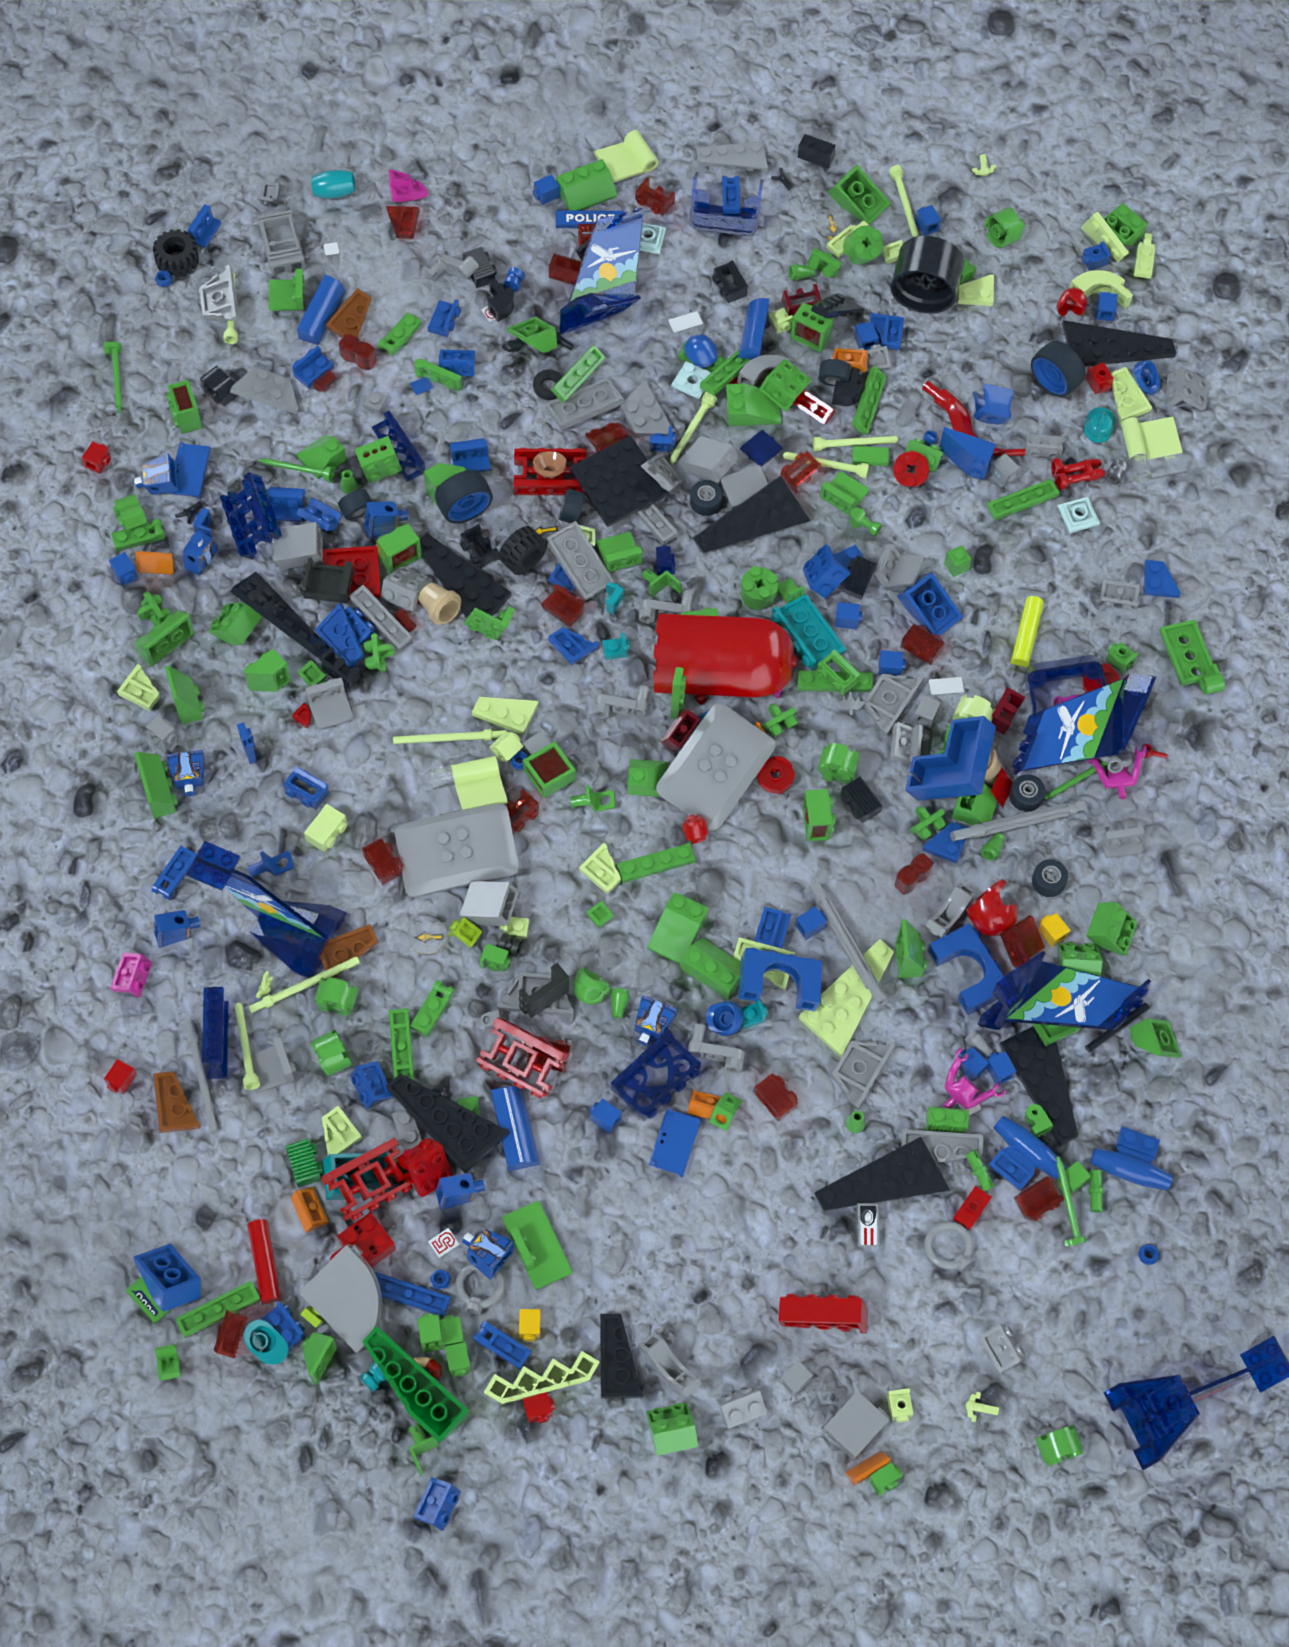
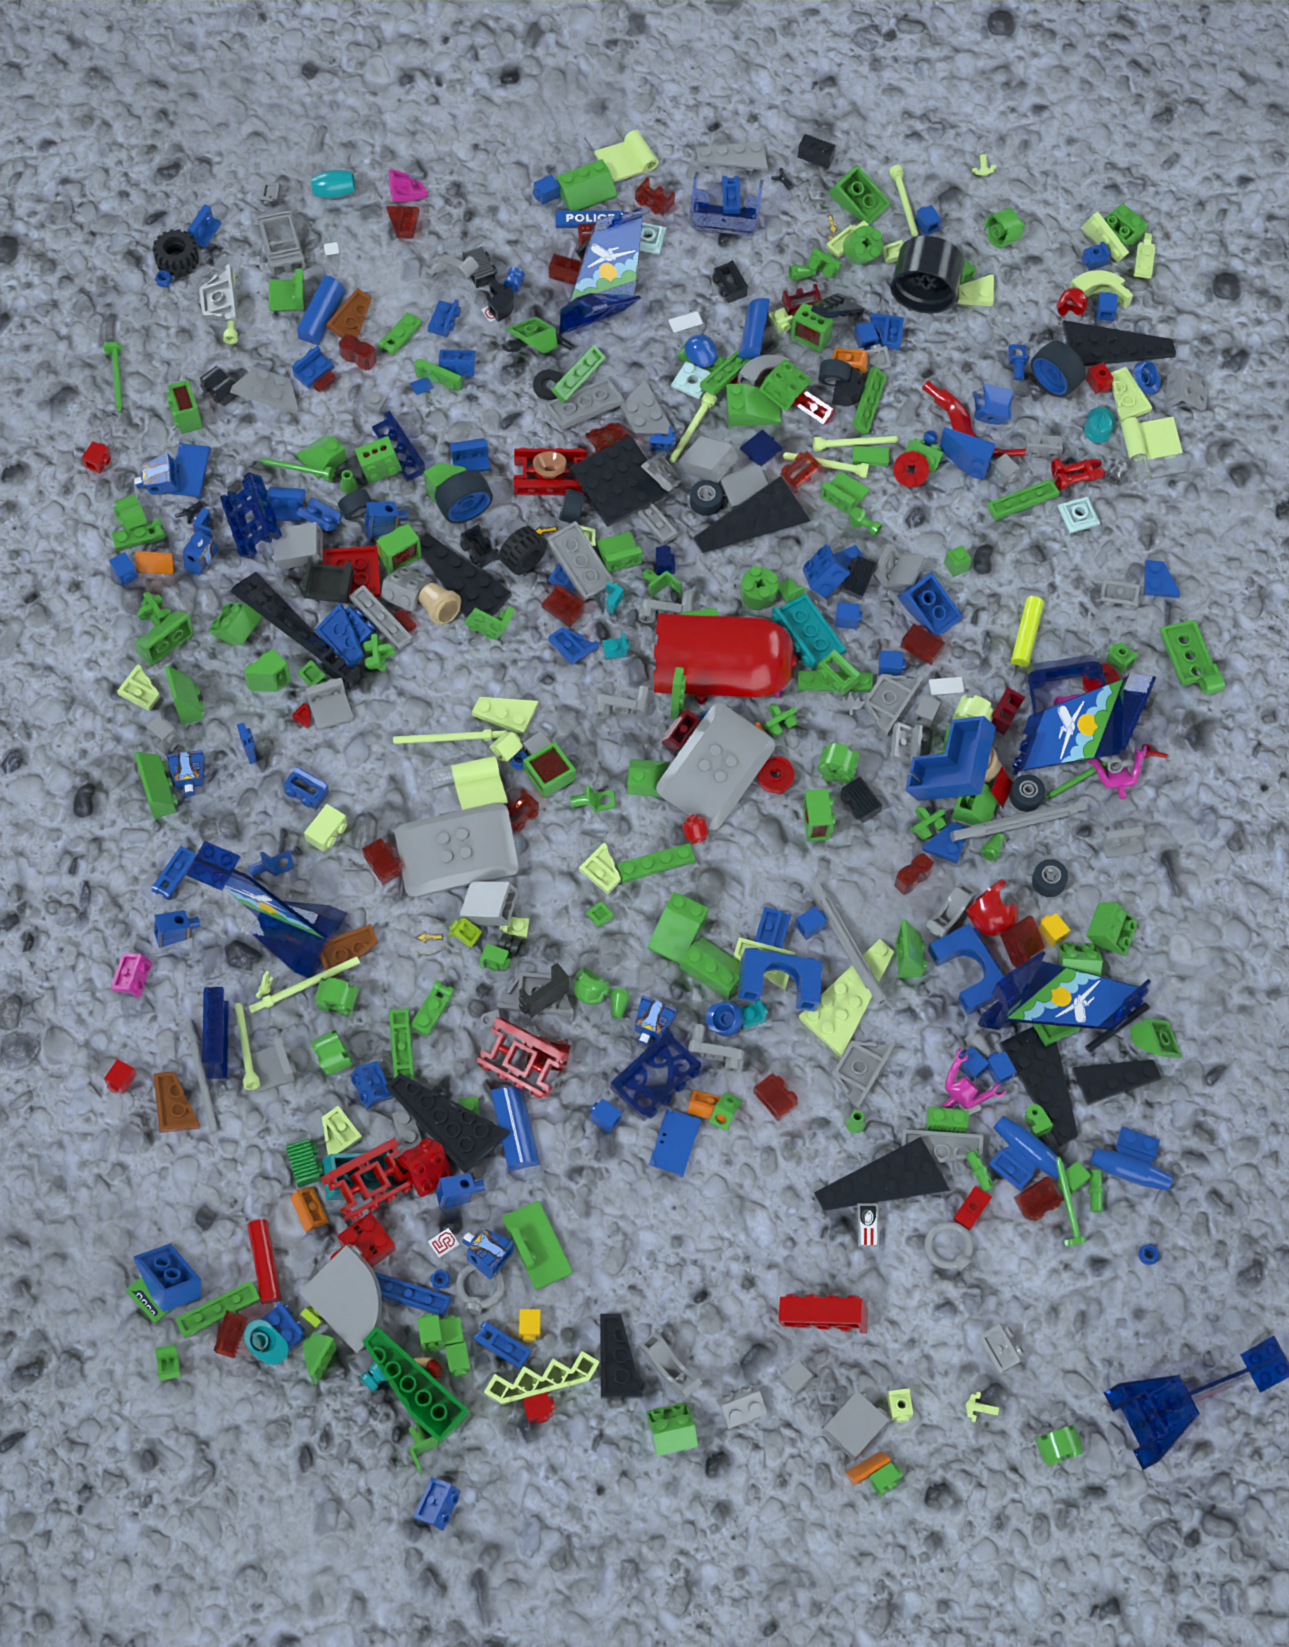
(1018, 361): none -> blue bracket
(1109, 1080): none -> black wing

